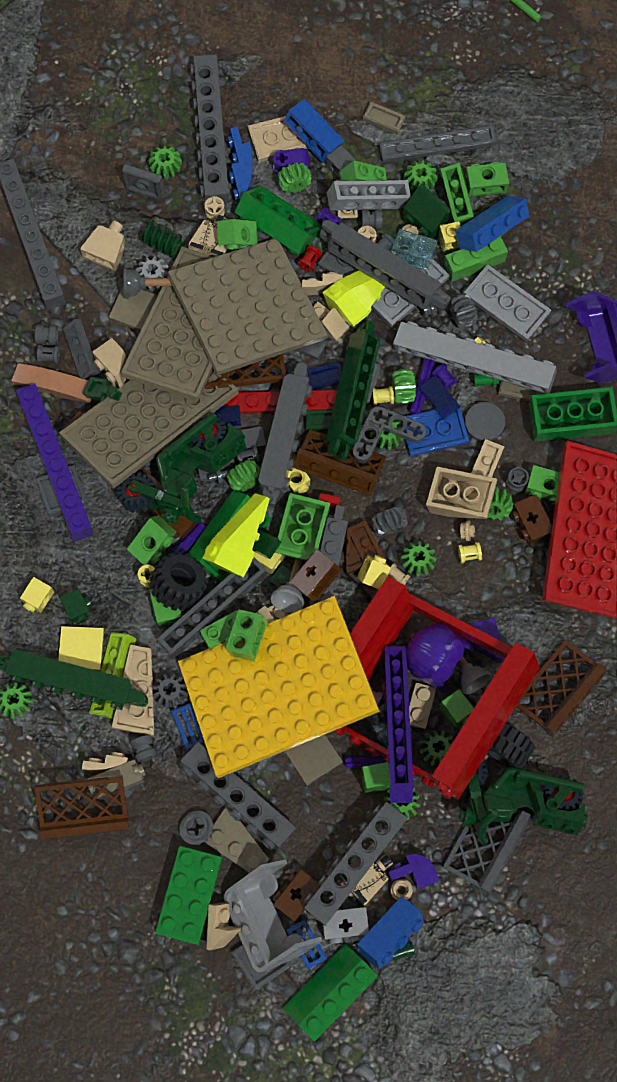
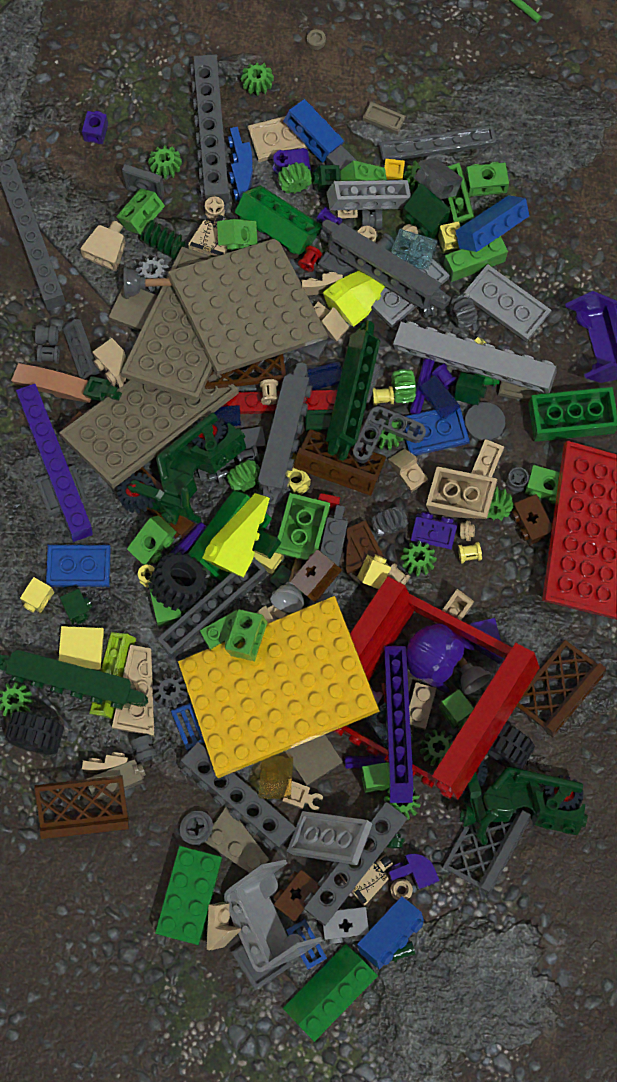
(34, 733): none -> black tyre
(78, 565): none -> blue tile
(95, 134): none -> dark purple brick
(140, 211): none -> bright green brick
(257, 78): none -> bright green gear
(269, 391): none -> tan bush
(276, 777): none -> clear yellow plate
(300, 796): none -> tan plate
(316, 39): none -> dark tan tile
(325, 176): none -> dark green brick
(329, 837): none -> light grey plate
(394, 169): none -> yellow plate
(396, 842): none -> dark green plate
(408, 470): none -> tan slope
(434, 530): none -> dark purple bracket
(438, 178): none -> flat silver brick
(458, 605): none -> tan slope
(470, 389): none -> dark green brick

